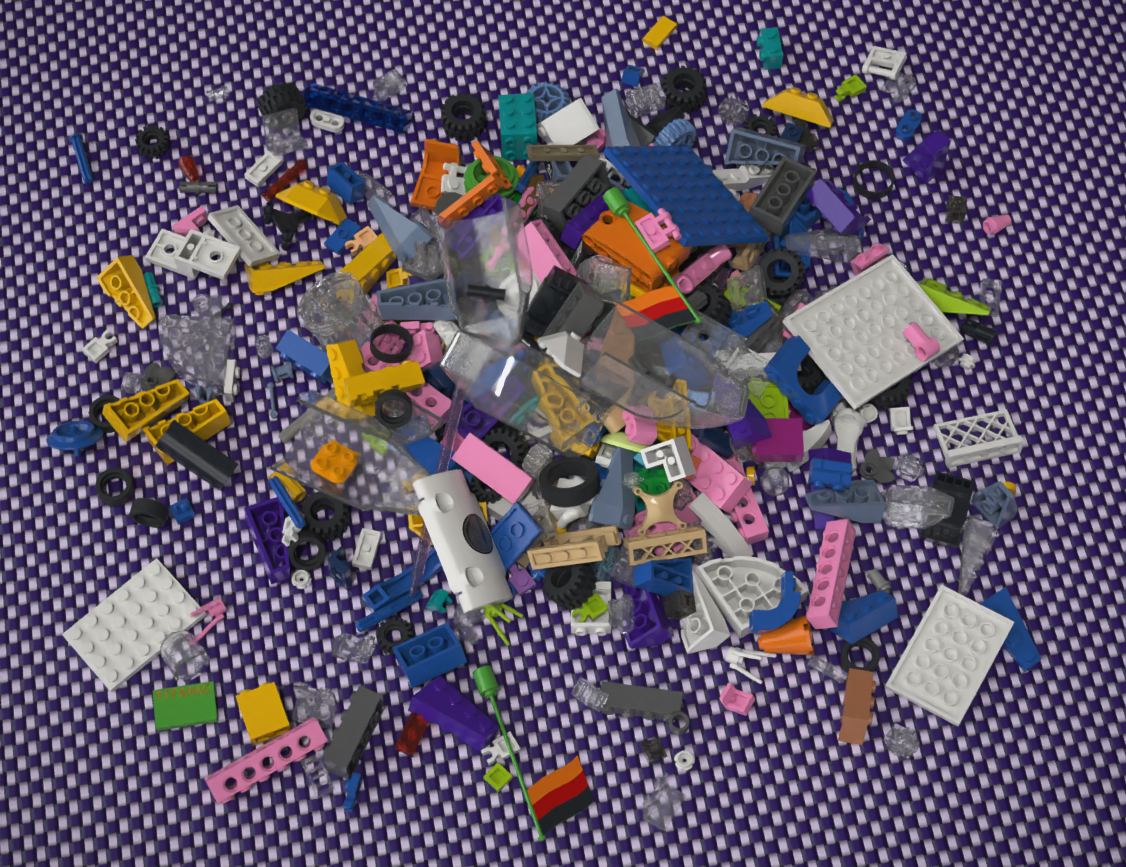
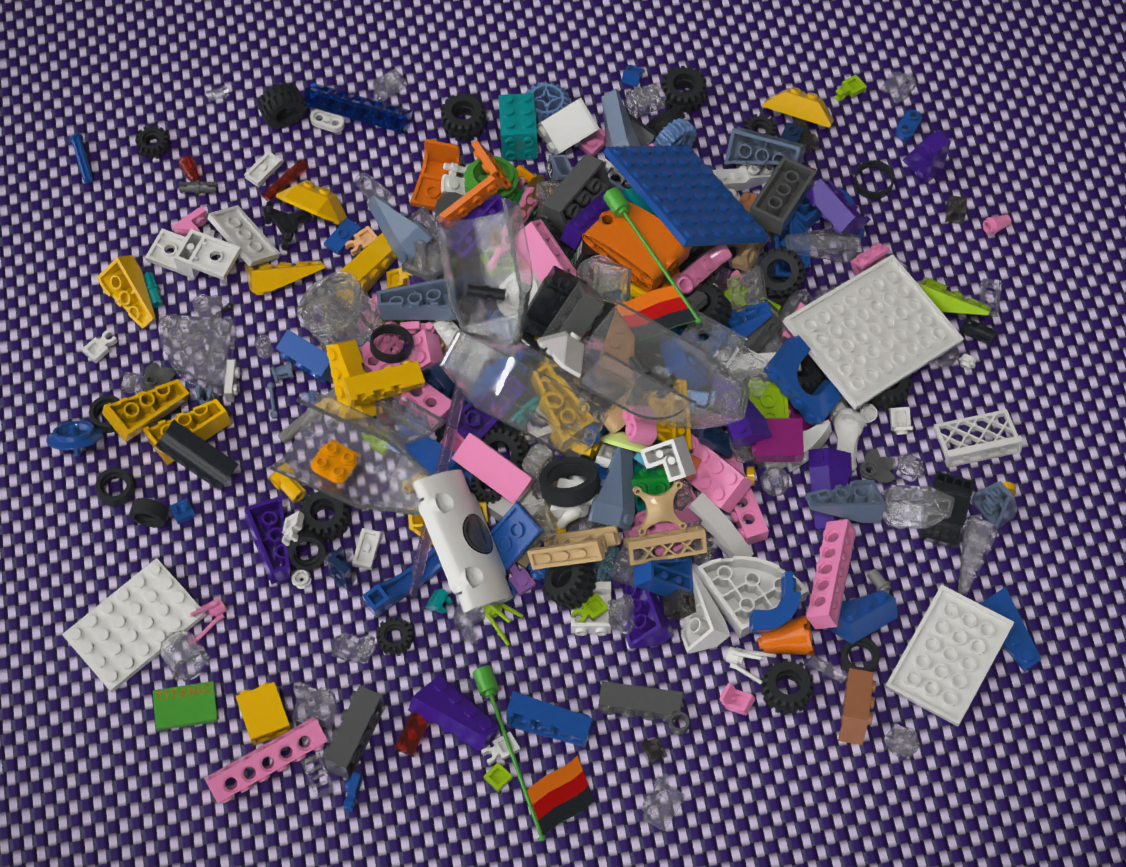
(283, 132): clear bracket -> none
(287, 502): blue axle -> none
(346, 182): blue brick -> none
(387, 611): blue axle -> none
(391, 422): black tyre -> none
(429, 655): blue brick -> none
(527, 176): blue axle -> none
(548, 720): none -> blue wedge
(560, 152): dark tan tile -> none
(590, 695): clear slope -> none
(631, 479): clear plate -> none
(654, 234): bright pink plate -> none
(659, 33): yellow tile -> none
(684, 755): white plate -> none
(733, 110): clear gear -> none
(770, 48): teal brick -> none
(793, 672): none -> black tyre
(830, 474): blue brick -> none
(886, 58): white plate -> none
(924, 345): bright pink piece -> none

